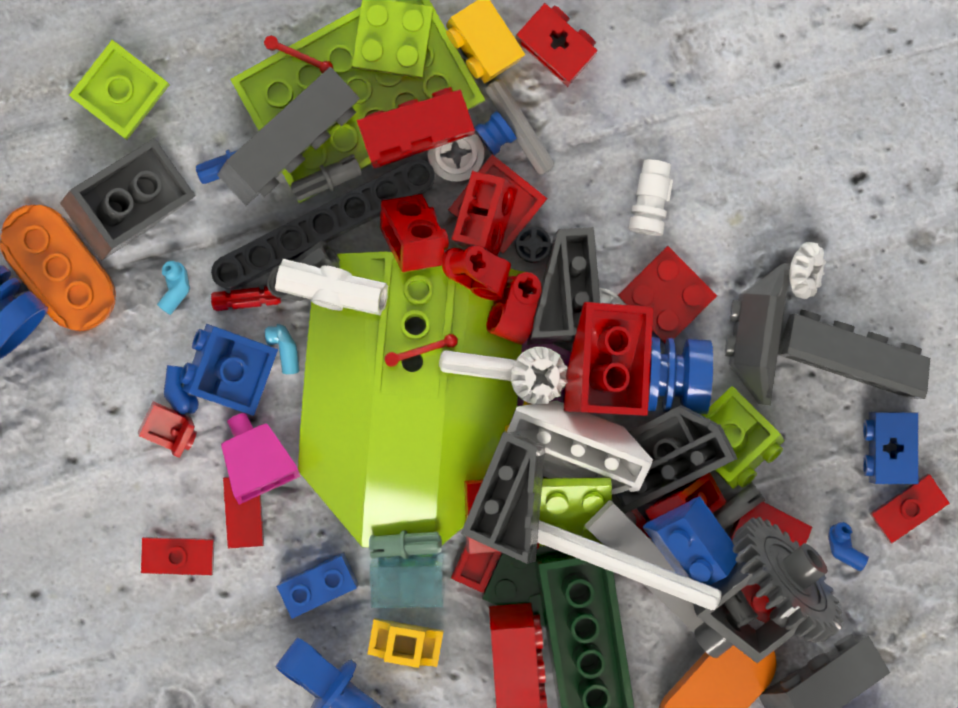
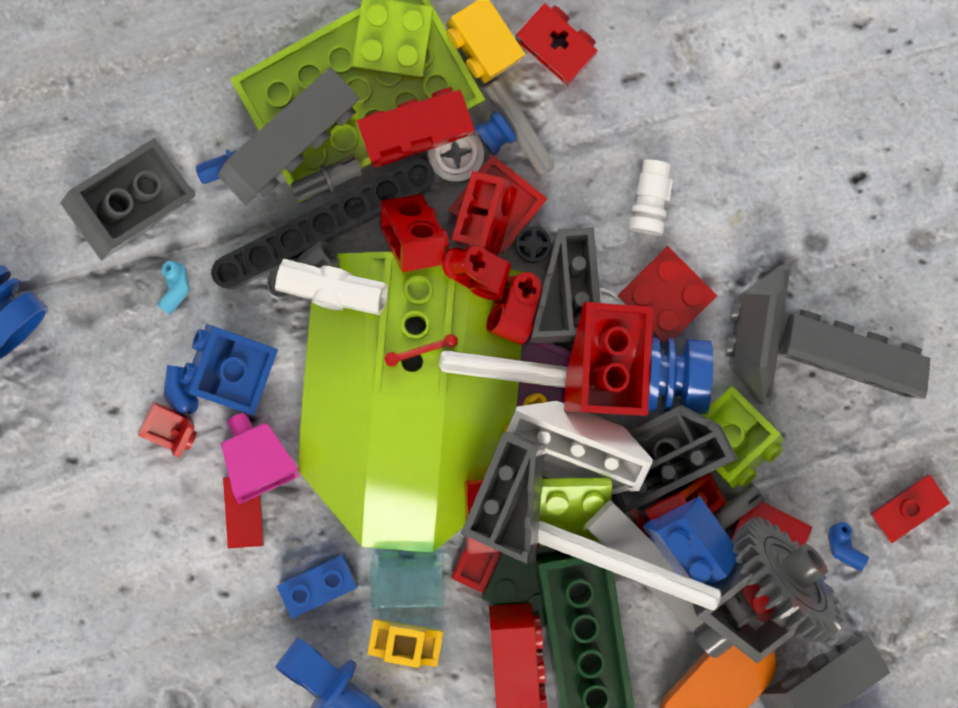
(57, 267): orange tile -> none
(119, 89): lime plate -> none
(177, 556): red plate -> none
(243, 299): red axle -> none
(272, 44): red hinge -> none
(287, 348): medium azure arm -> none
(405, 544): sand green axle -> none
(523, 376): white gear -> none
(807, 270): white gear -> none
(899, 465): blue brick -> none

